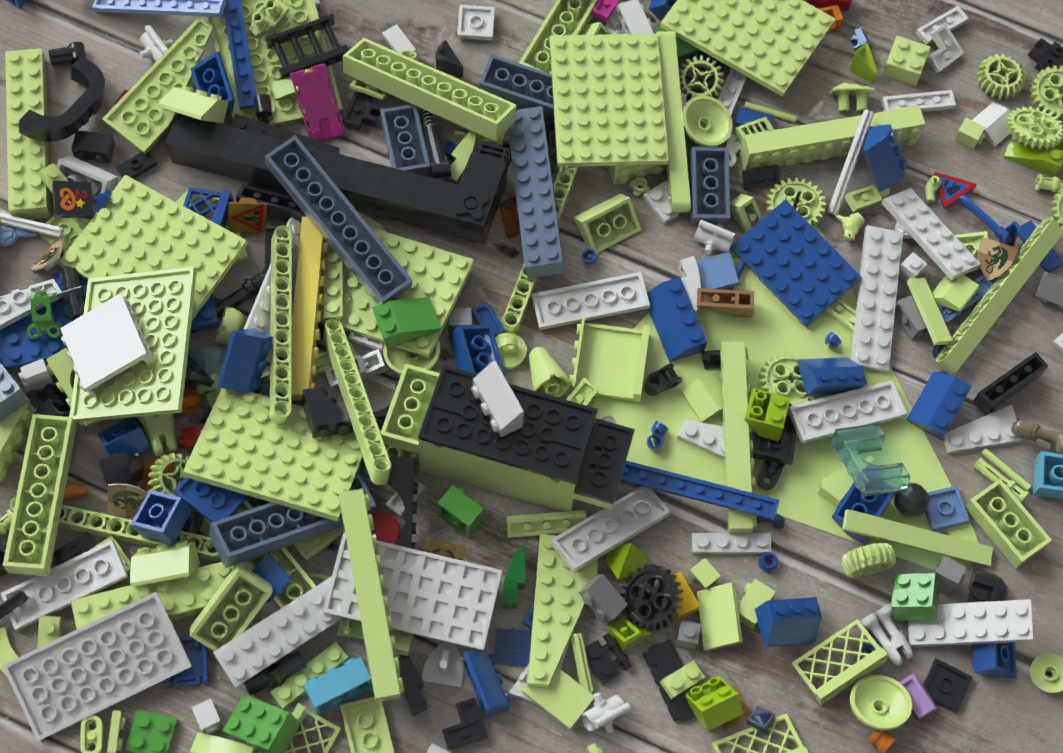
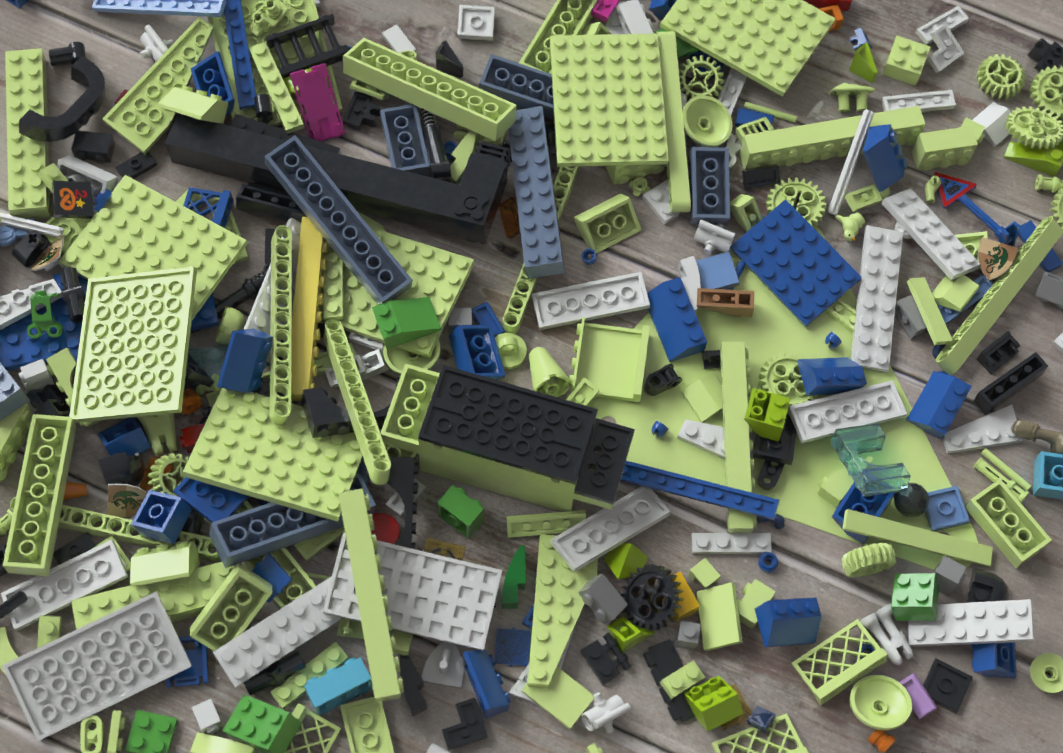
(29, 248): none -> black piece
(105, 342): white panel -> none
(247, 216): pearl gold piece -> none
(276, 88): none -> yellowish green plate
(498, 400): white slope -> none
(581, 661): yellowish green axle -> none
(657, 439): blue hinge -> none
(912, 267): white brick -> none
(944, 148): none -> yellowish green brick
(998, 352): none -> black hinge

